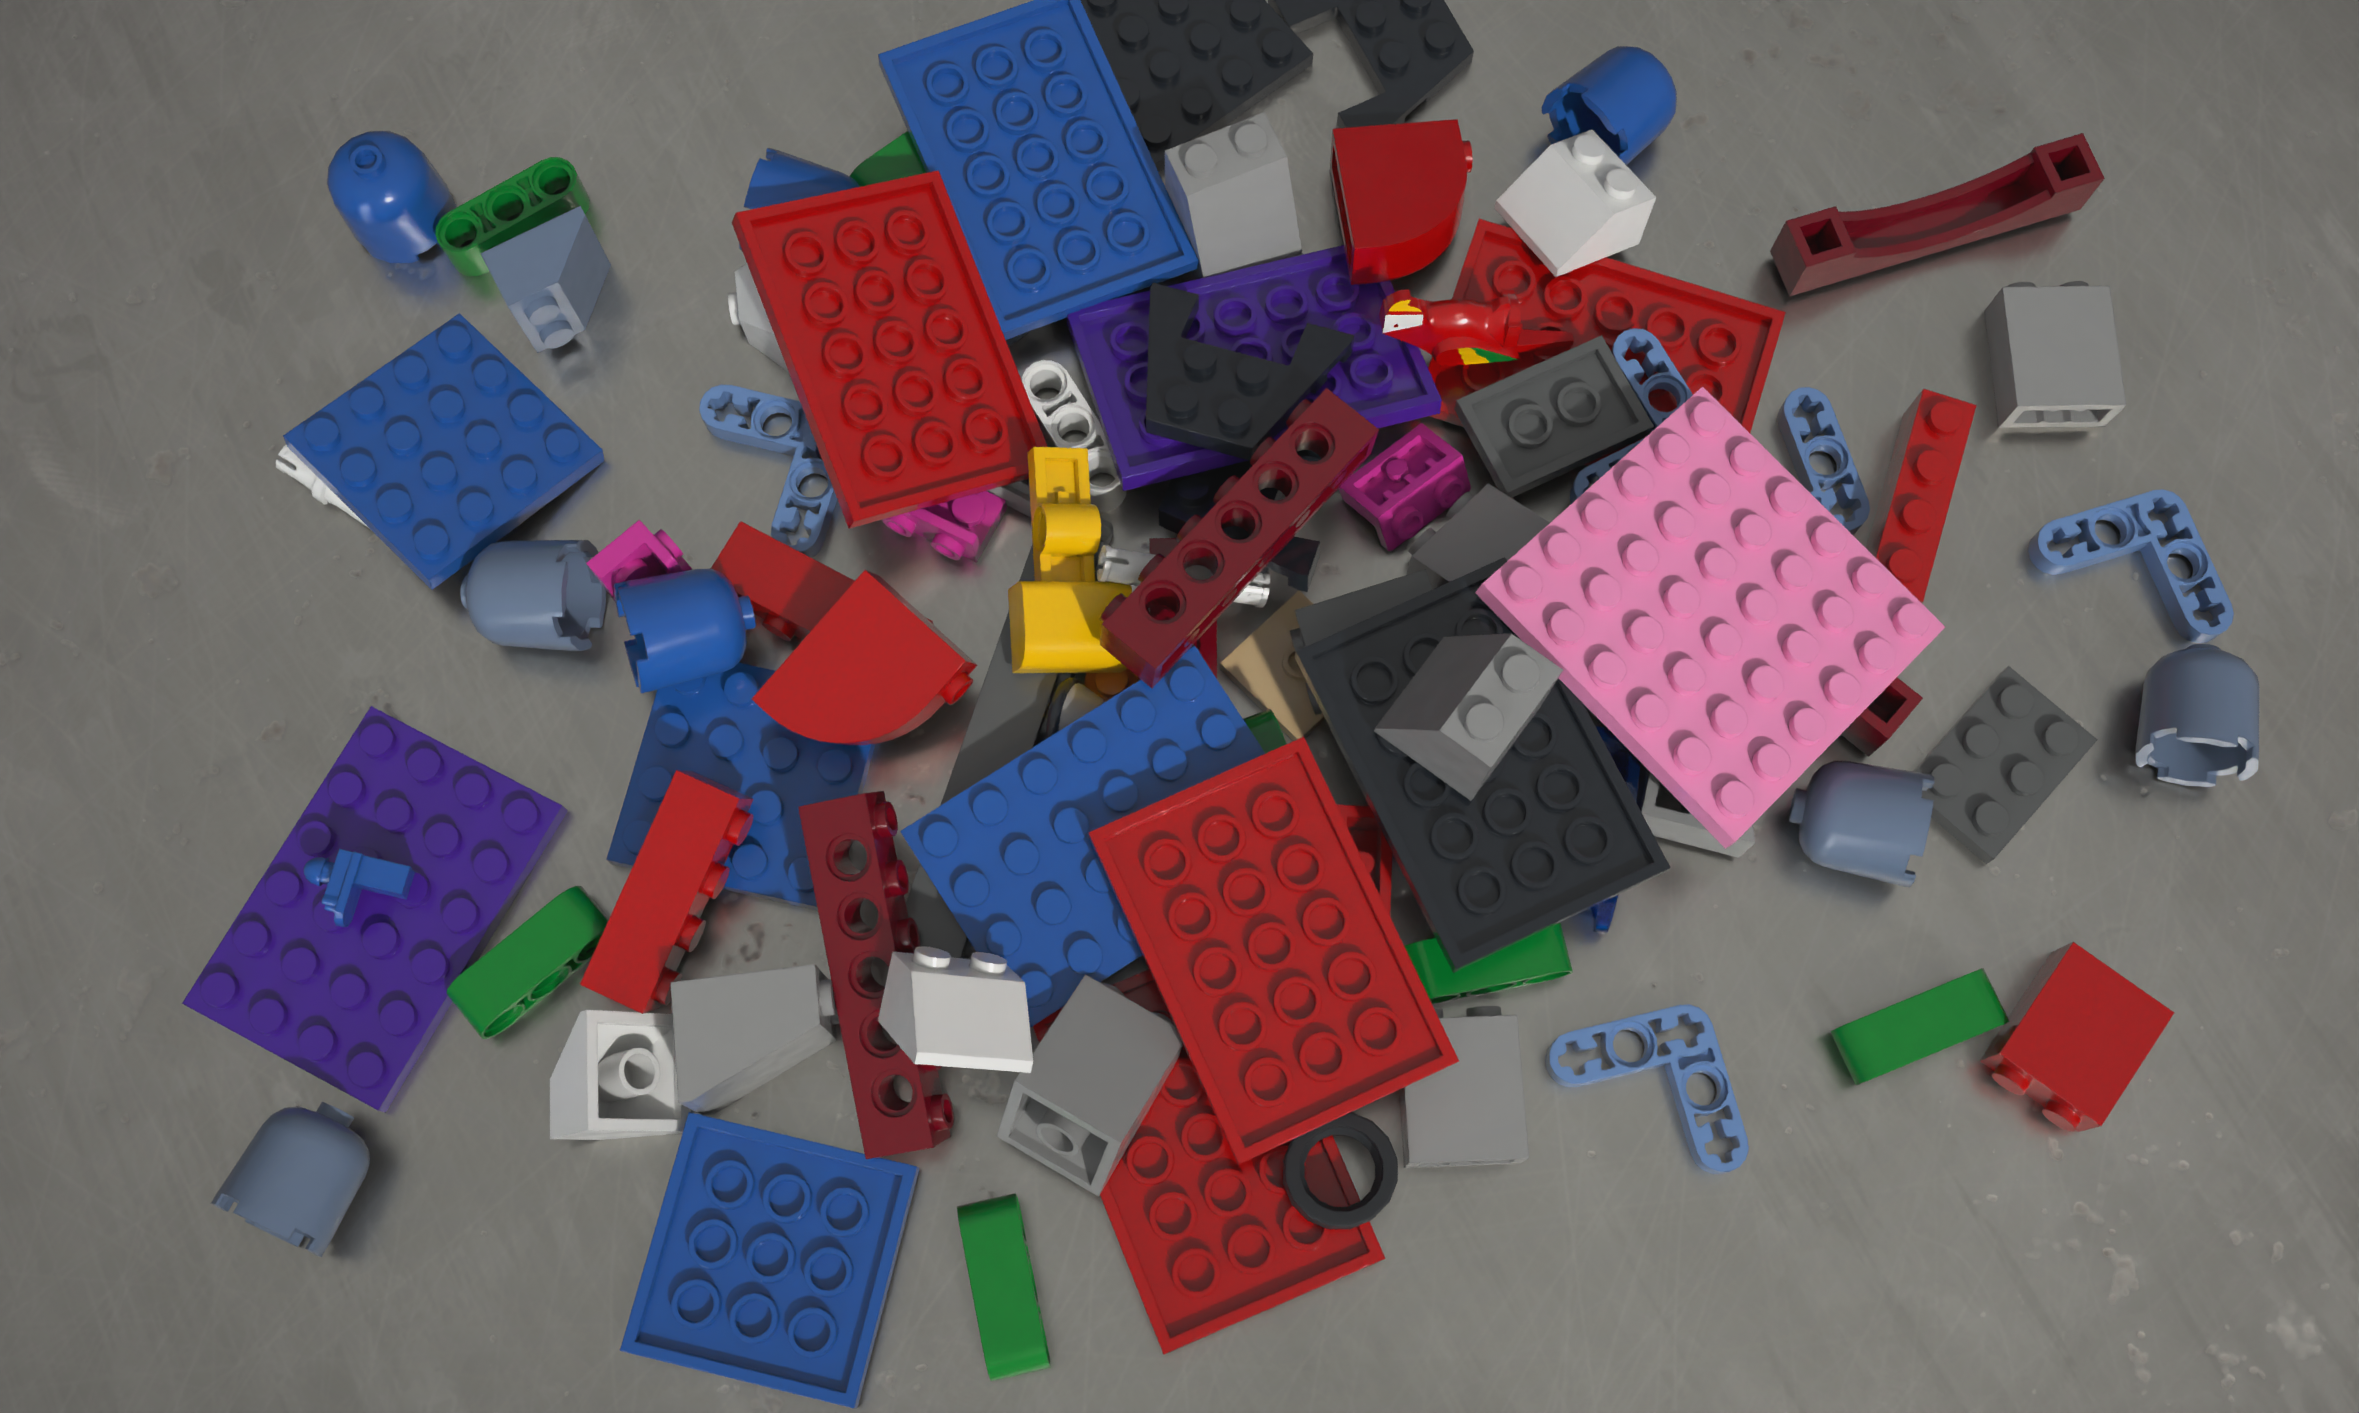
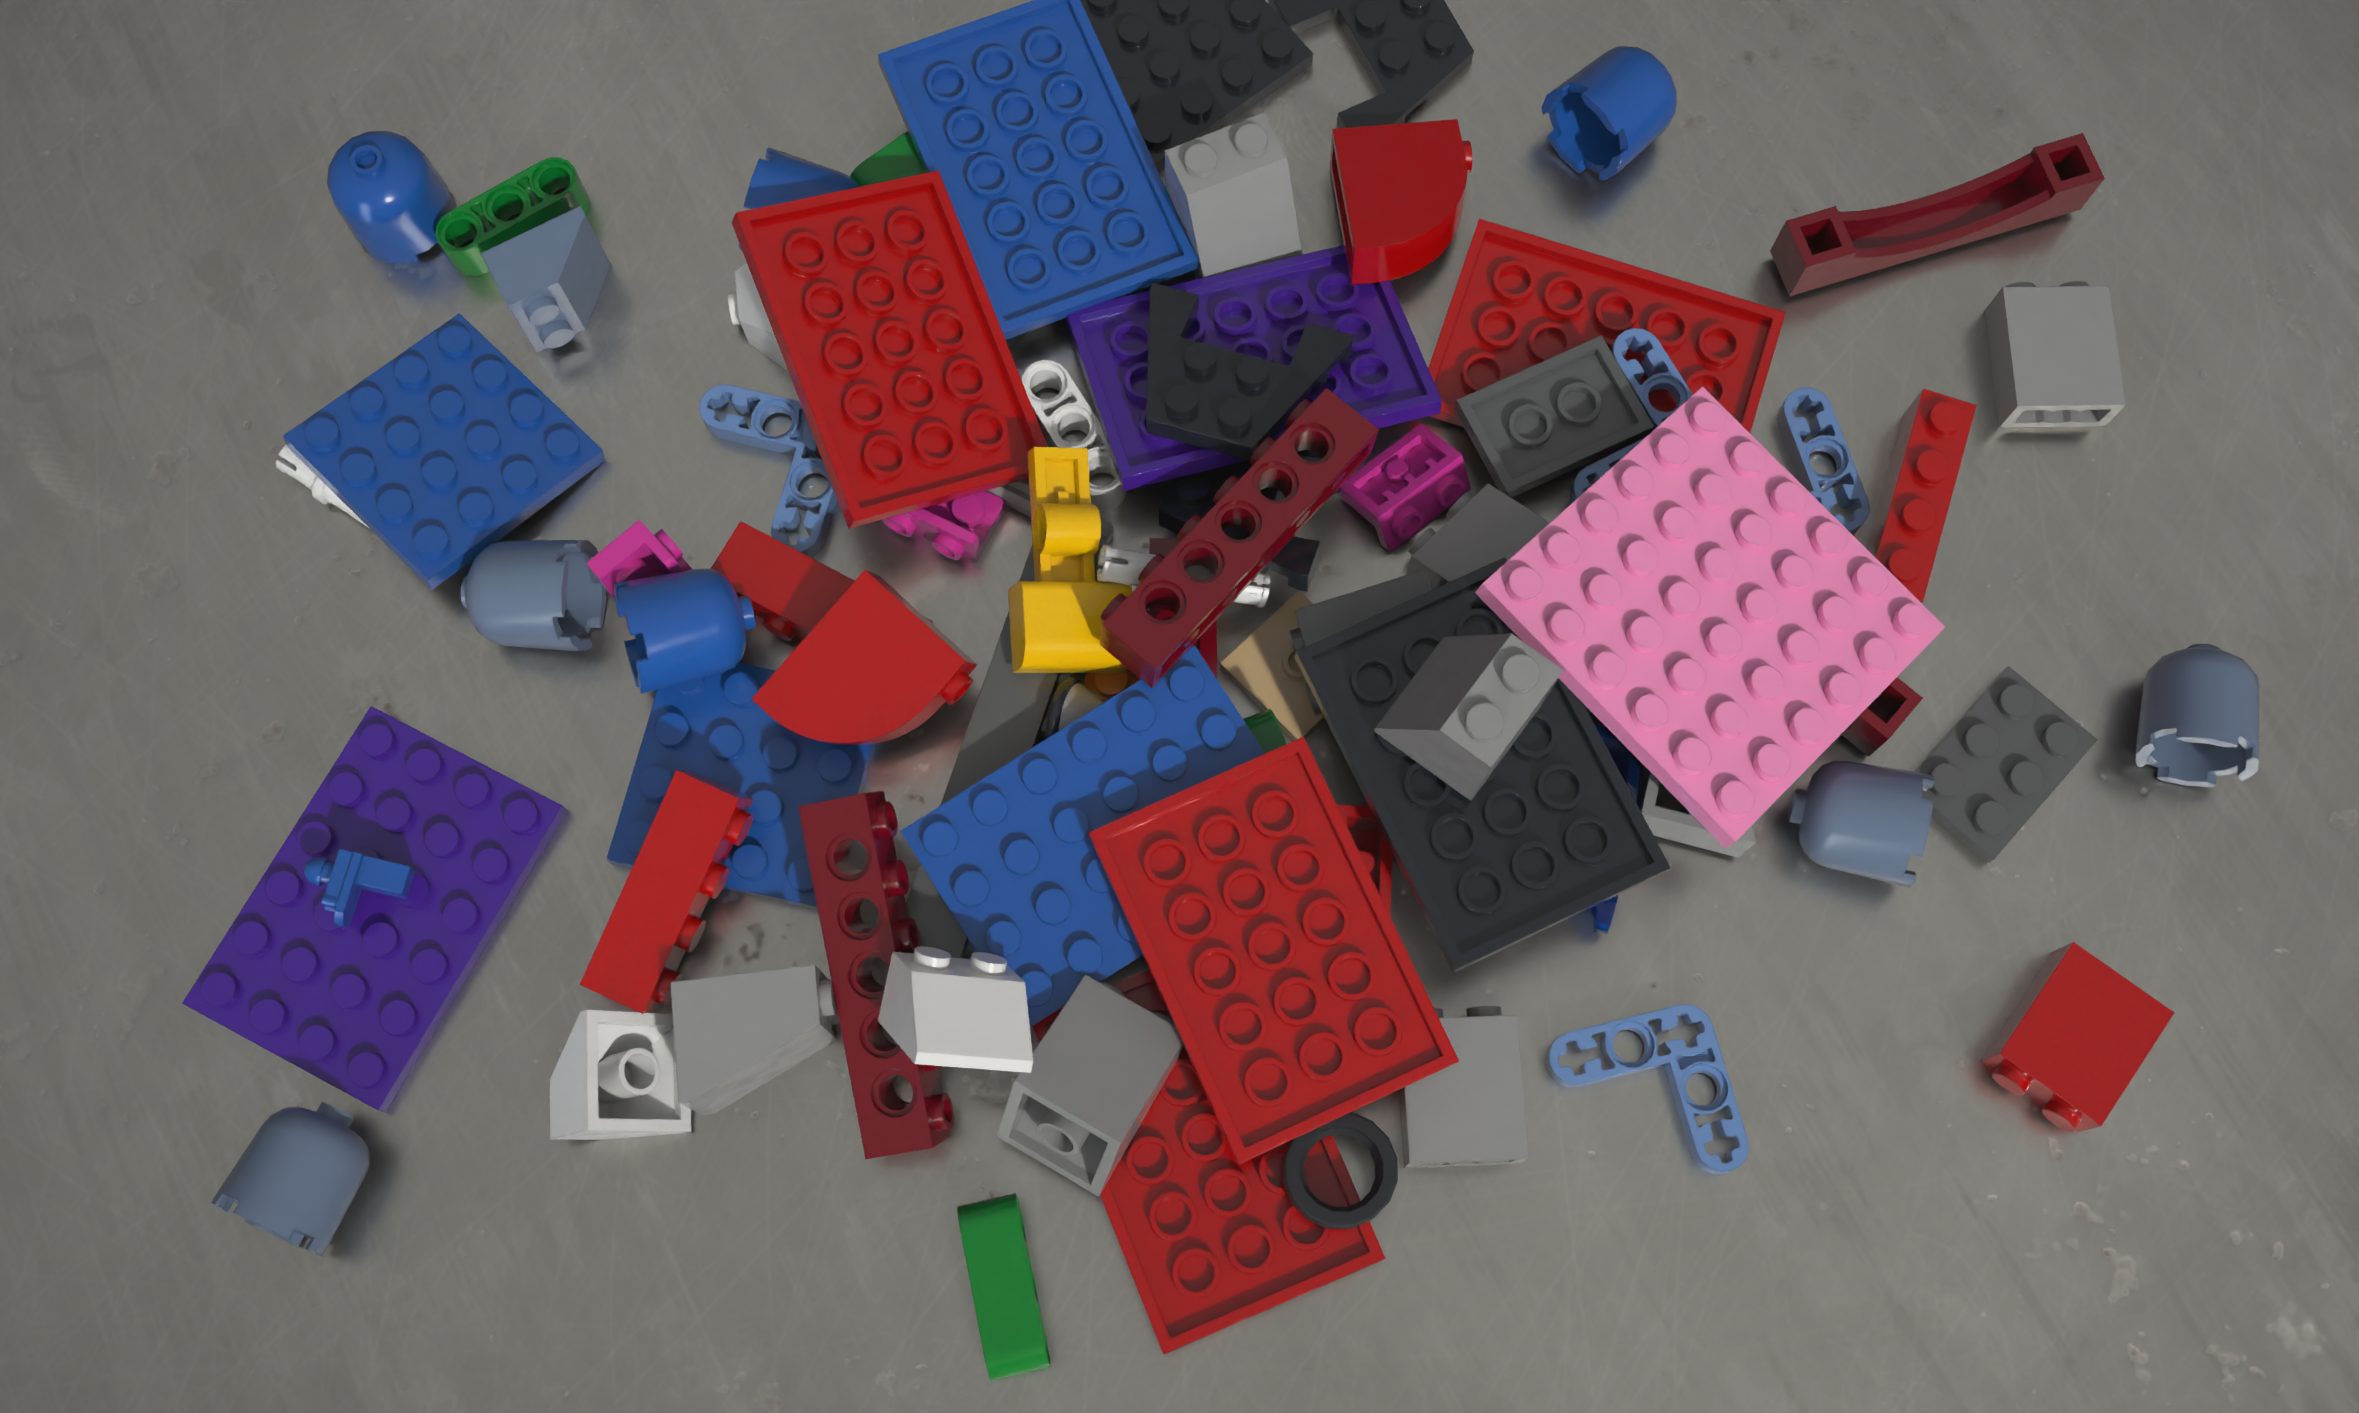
(529, 962): green beam -> none
(771, 1260): blue plate -> none
(1465, 329): red animal -> none
(1524, 963): green beam -> none
(1577, 204): white slope -> none
(1919, 1026): green beam -> none
(2144, 535): medium blue beam -> none

